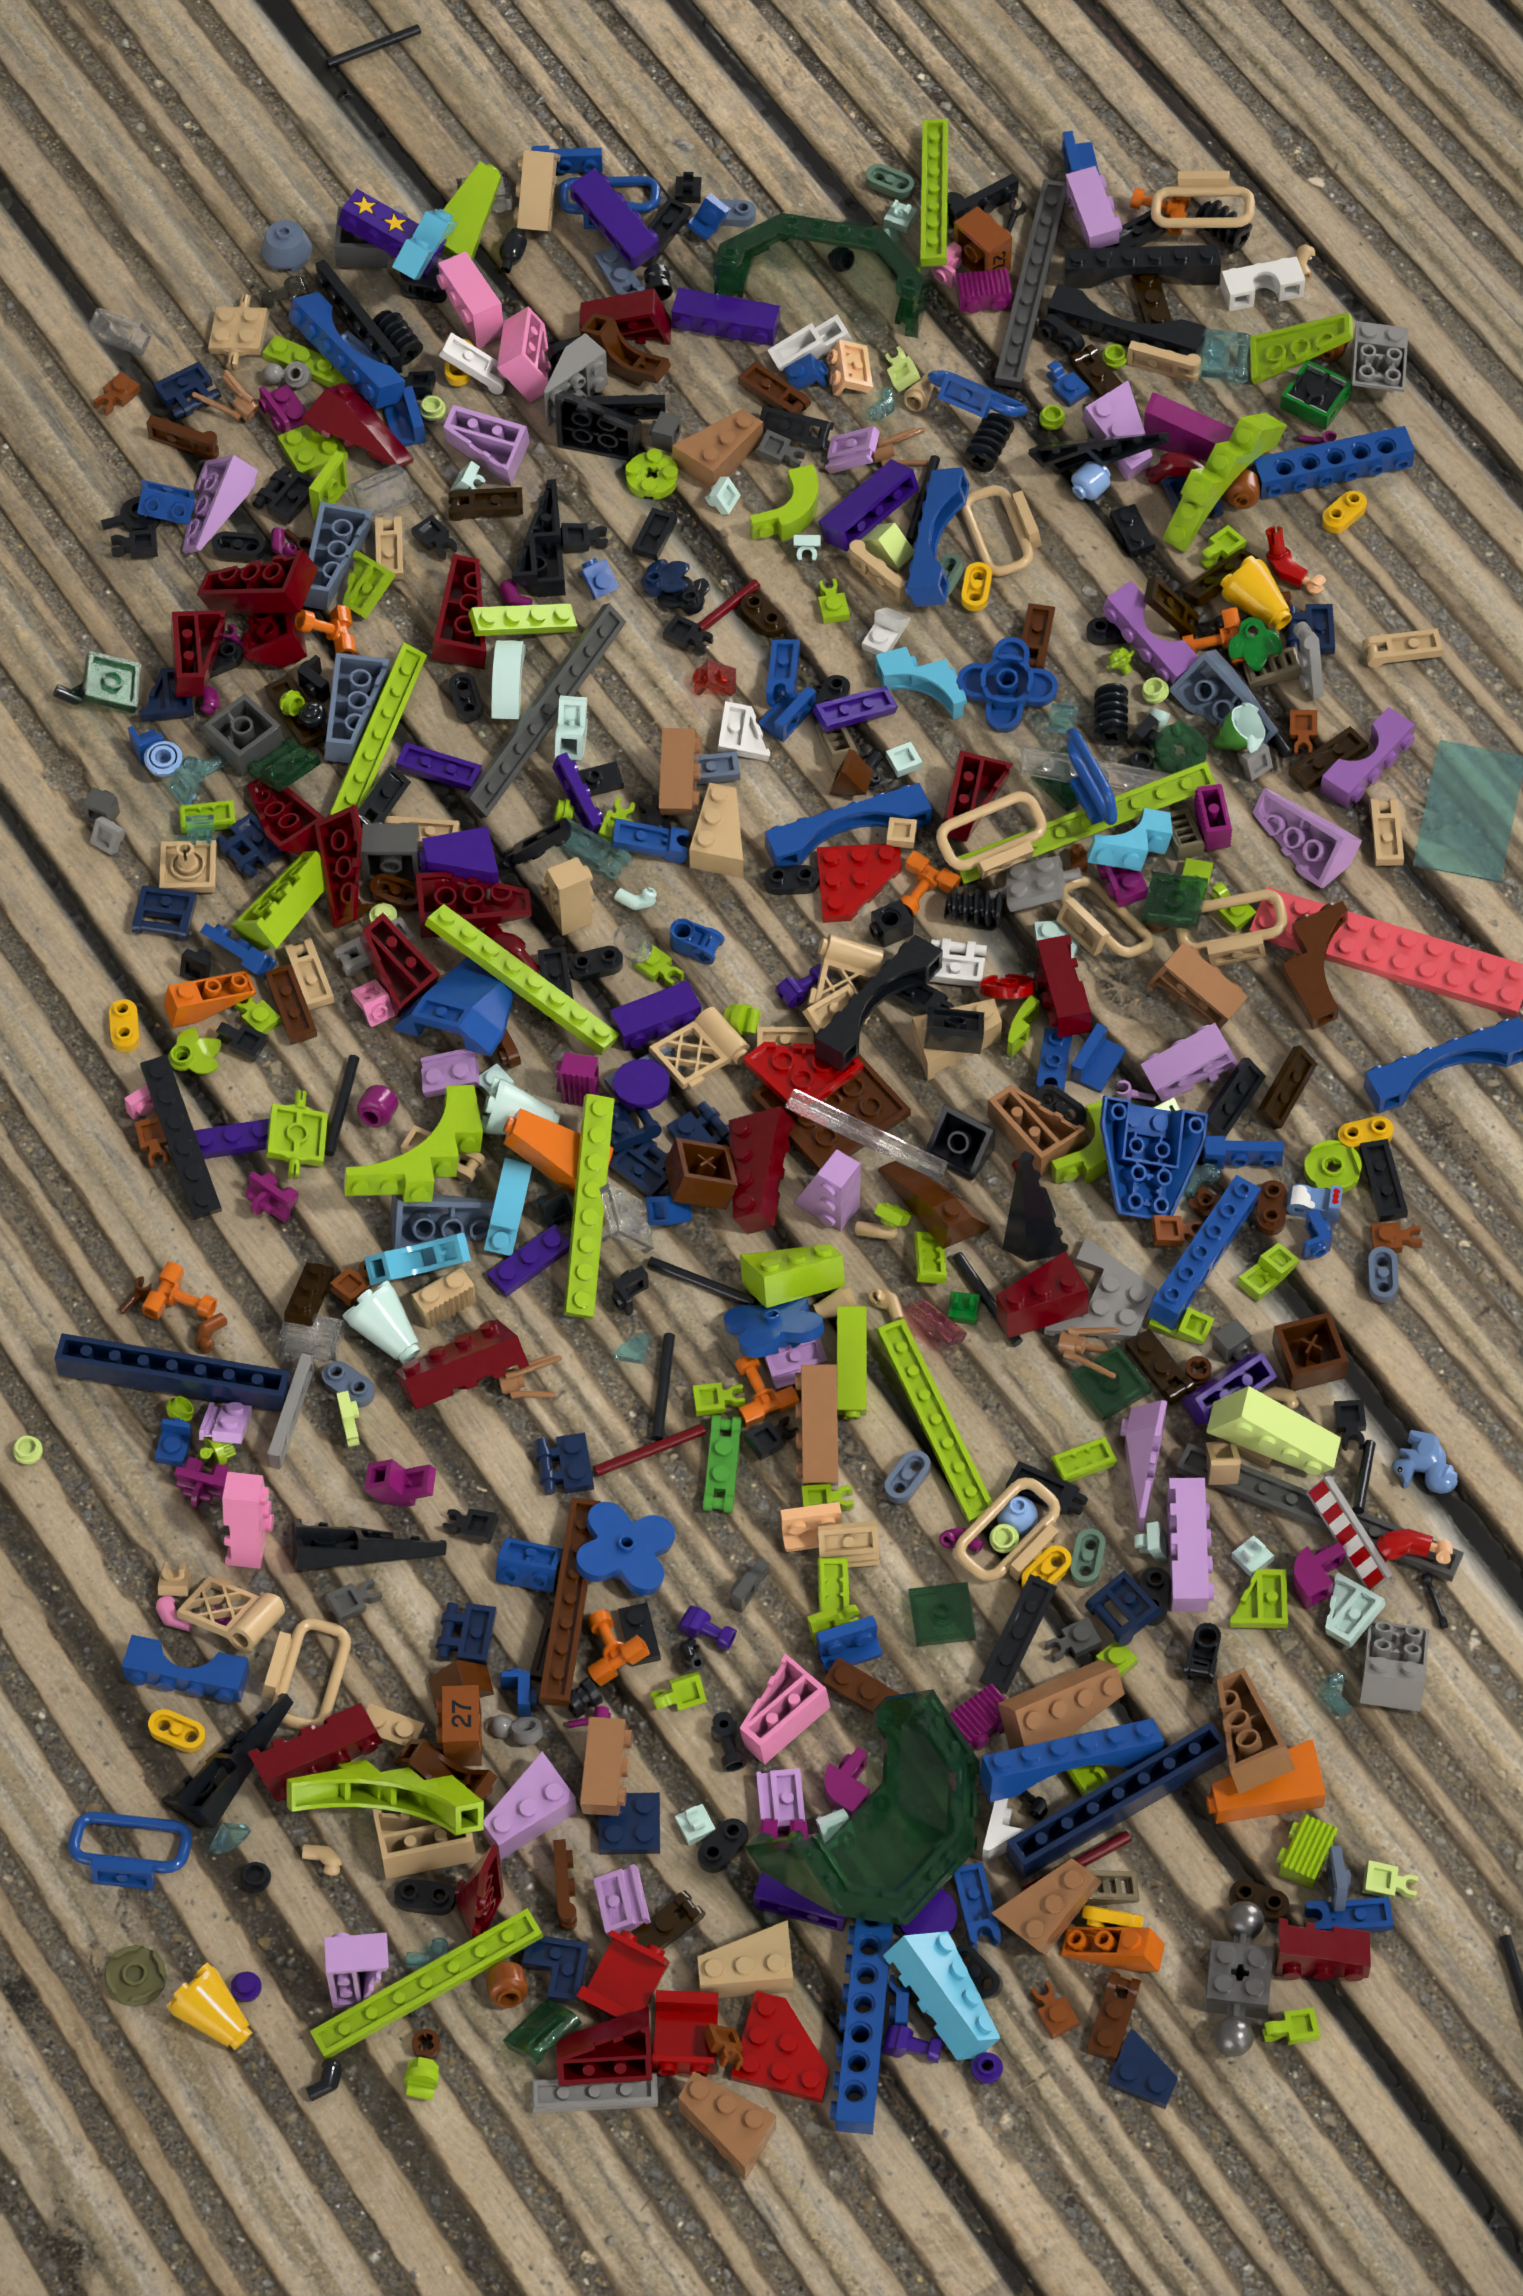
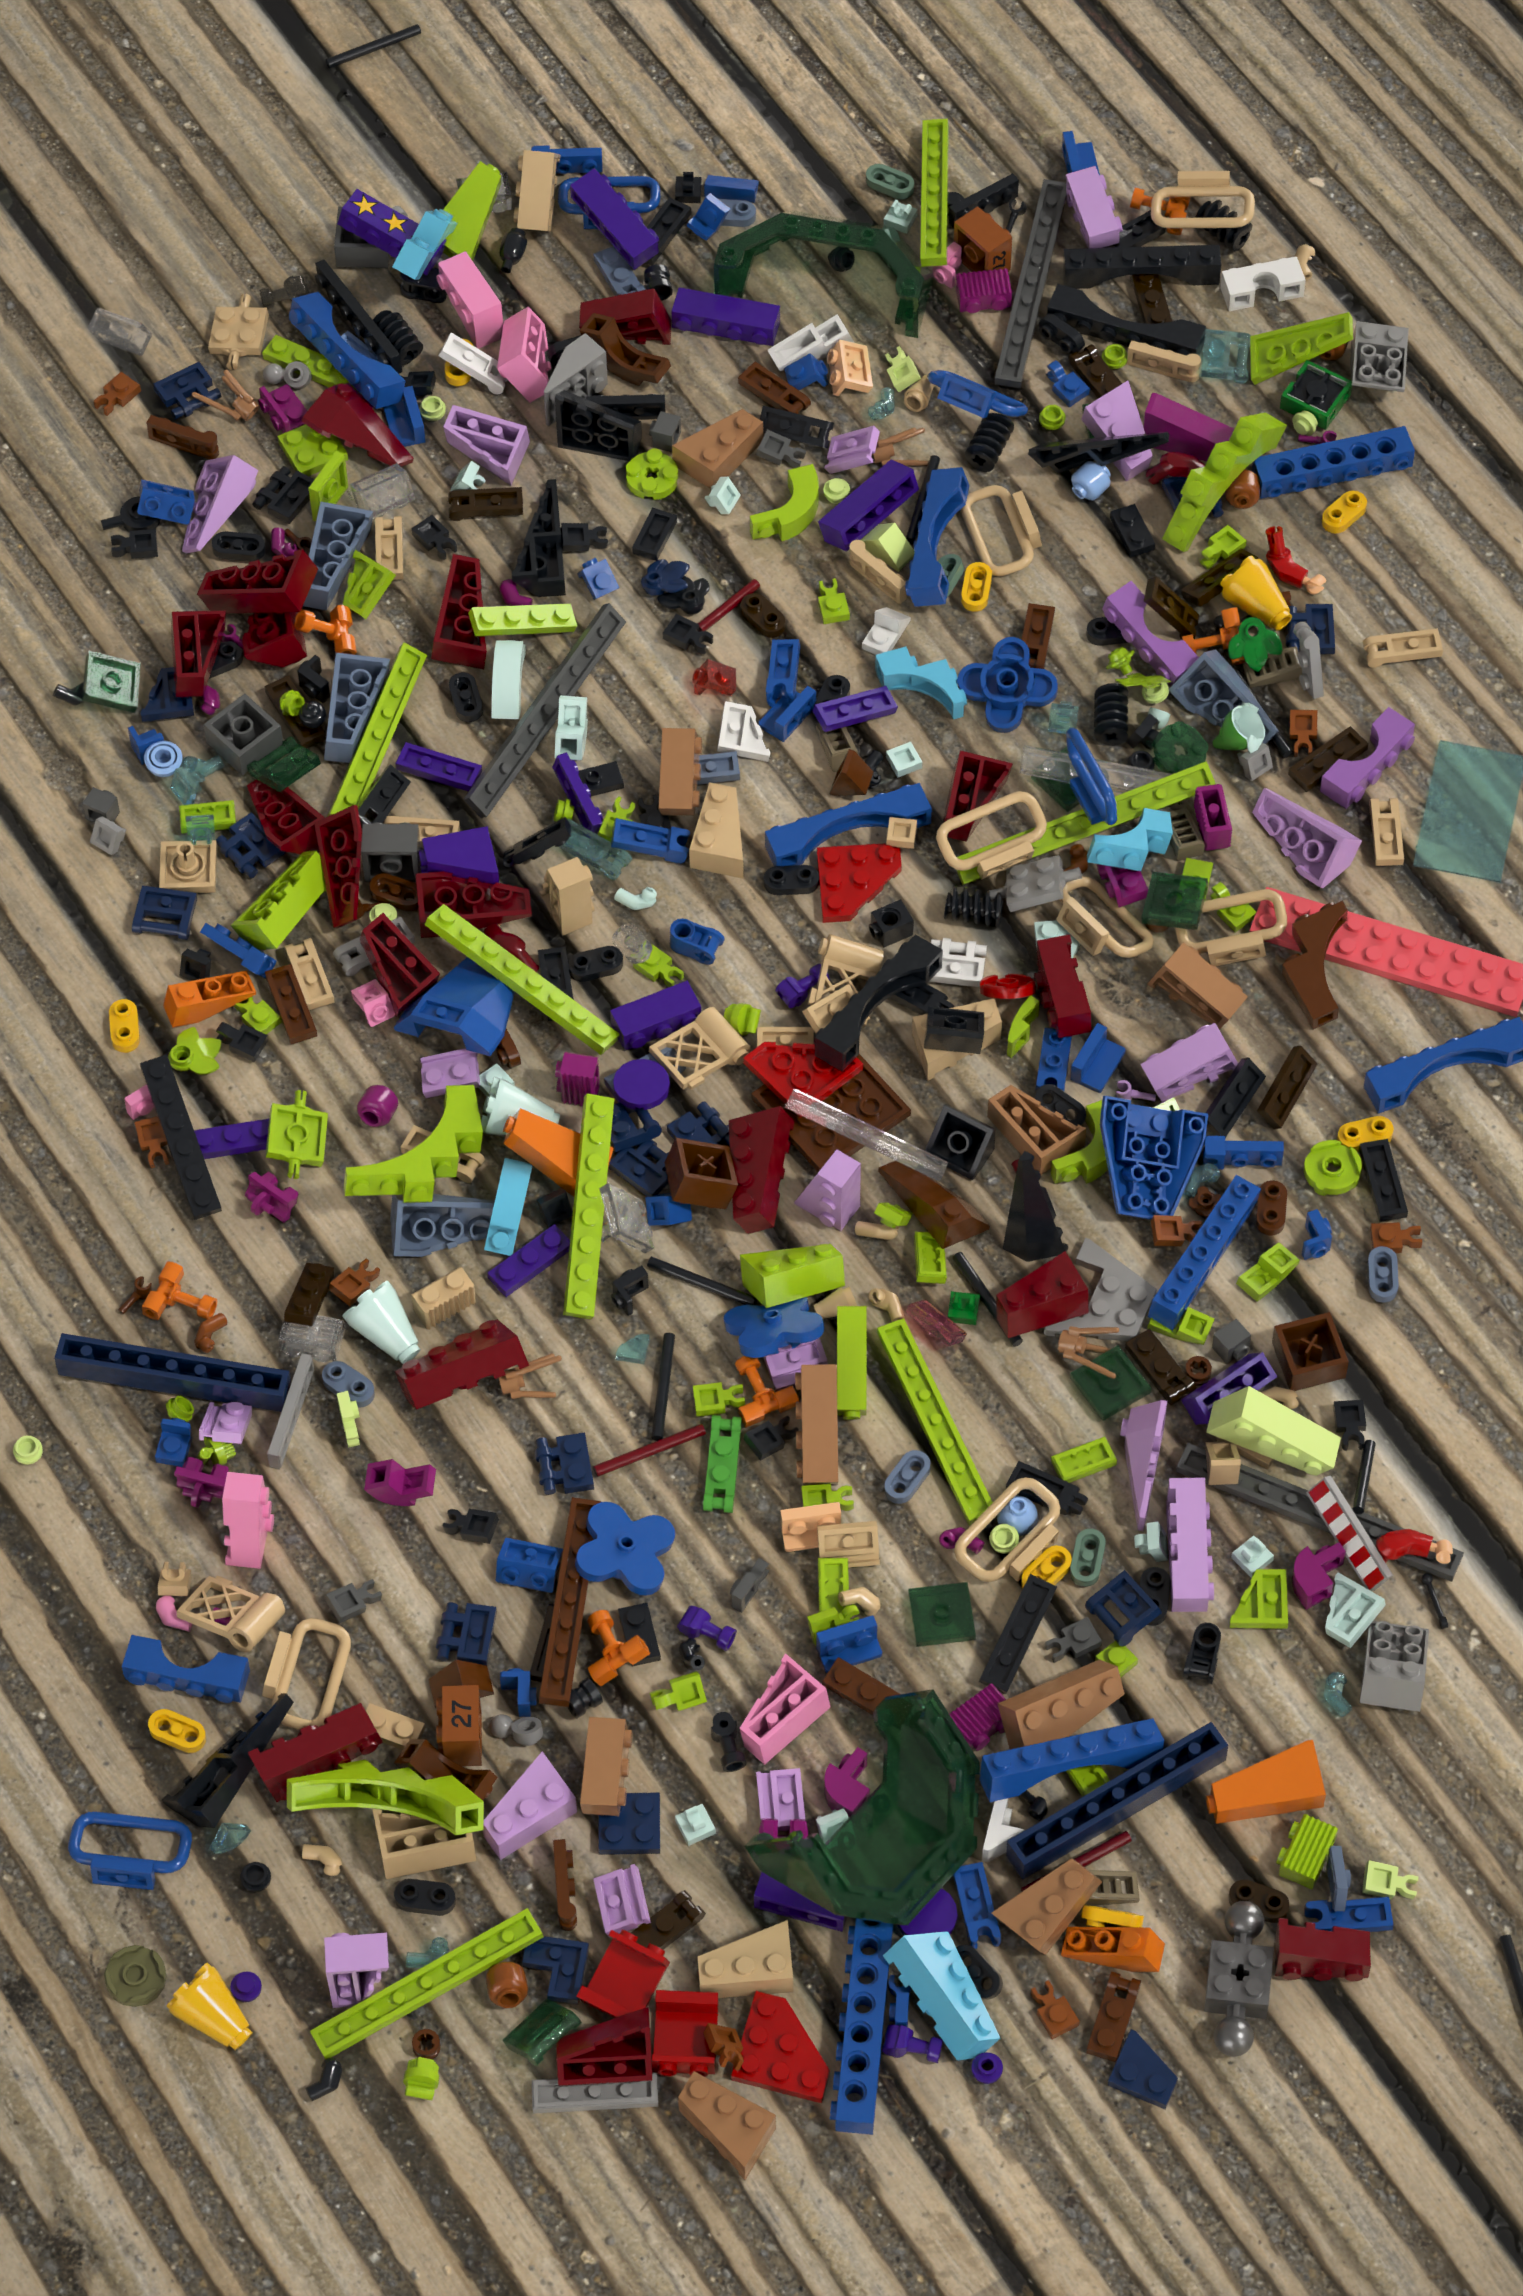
(286, 246): sand blue cone -> none
(340, 1546): black wedge -> none
(341, 1105): black bar -> none
(417, 1259): medium azure arch -> none
(481, 1893): dark red wedge -> none
(599, 1711): magenta hand -> none
(724, 1844): black plate -> none
(731, 188): none -> blue slope
(807, 542): light aqua tile -> none
(836, 490): none -> yellowish green plate
(862, 1596): none -> tan arm
(928, 879): orange bar -> none
(1145, 681): none -> lime piece
(1252, 1739): medium nougat wedge -> none
(1297, 2025): lime plate -> none
(1305, 423): none -> yellowish green plate
(1306, 1199): medium blue leg -> none
(1428, 1458): medium blue animal -> none

